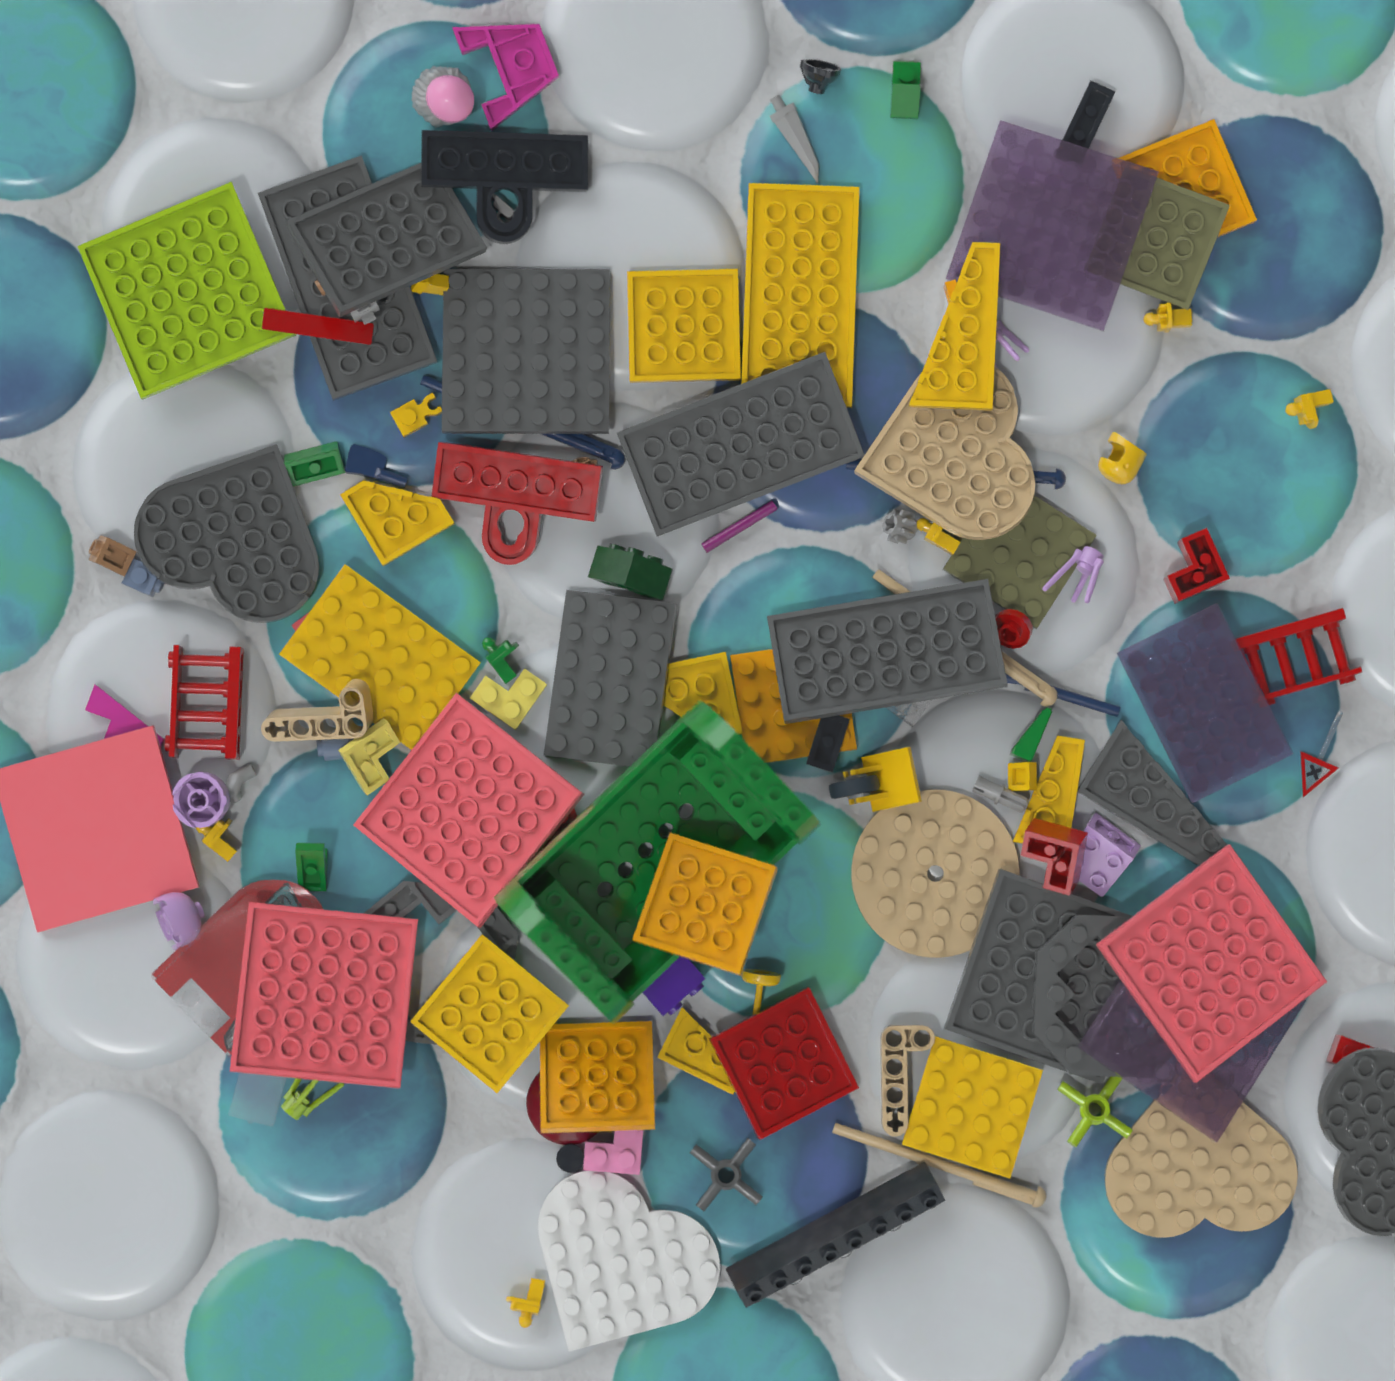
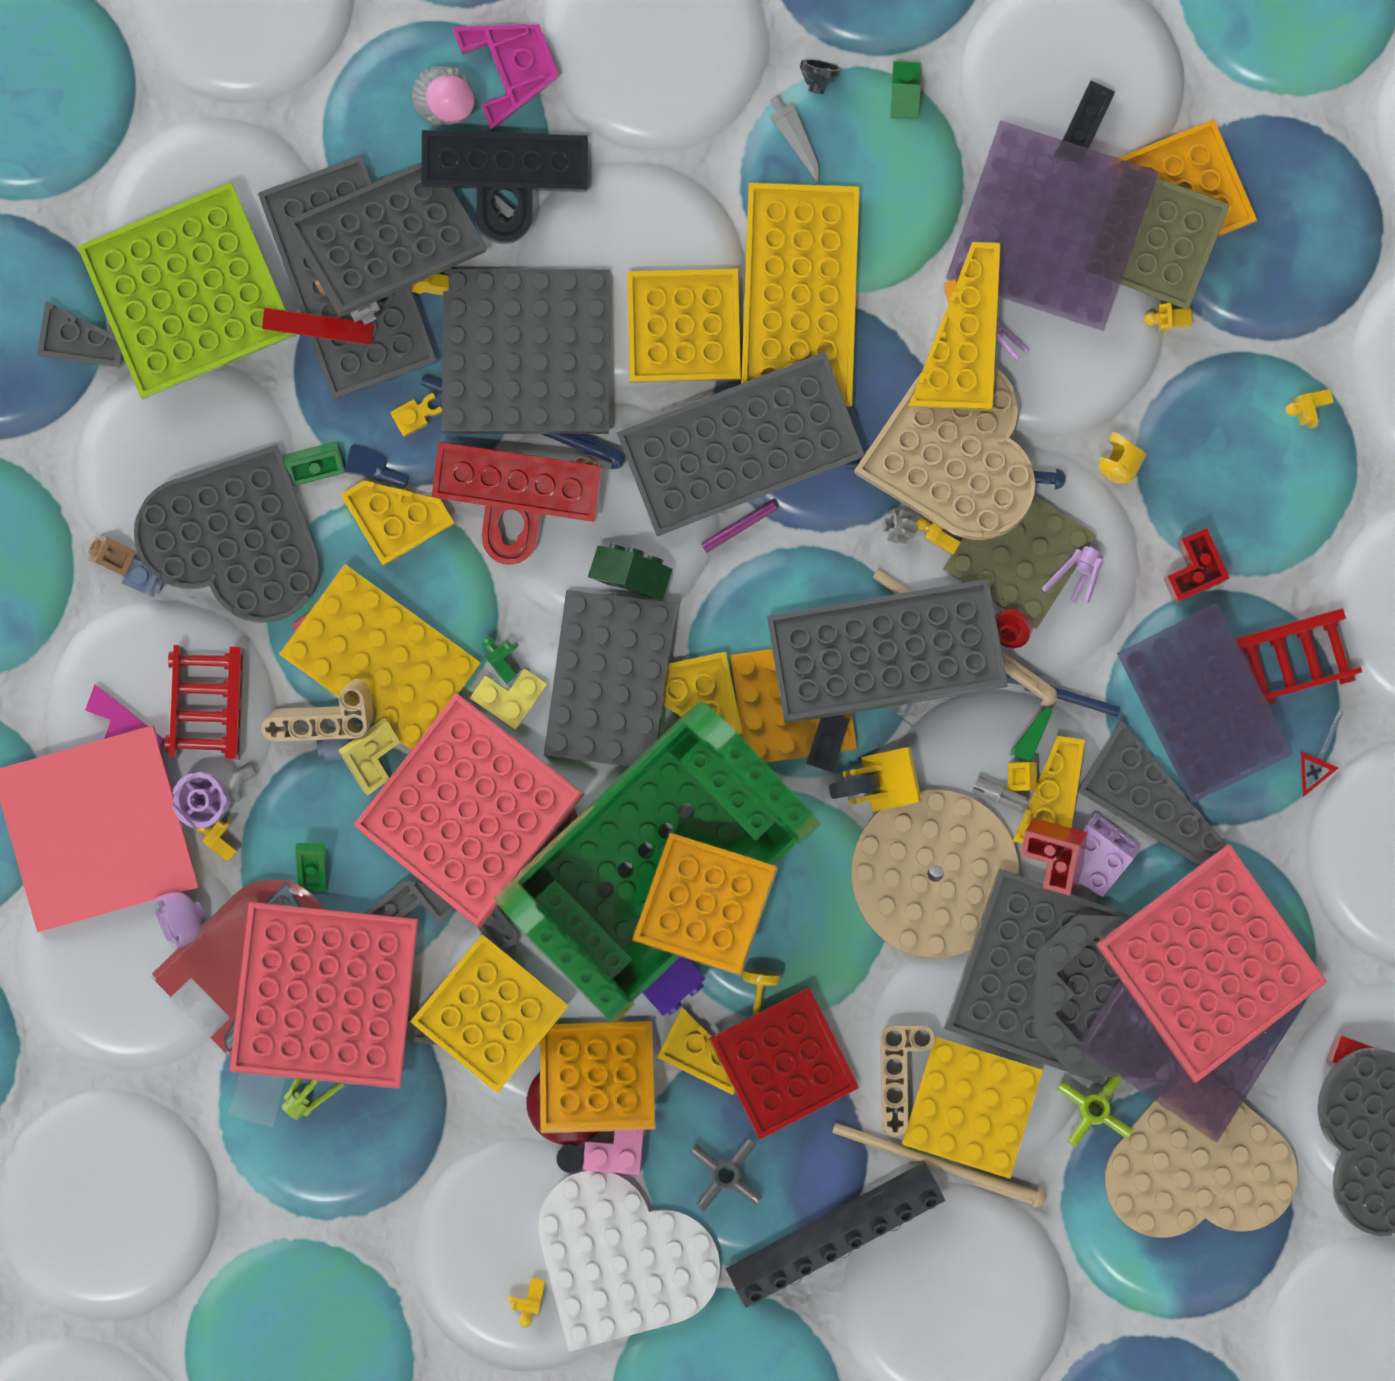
(75, 340): none -> dark grey wing

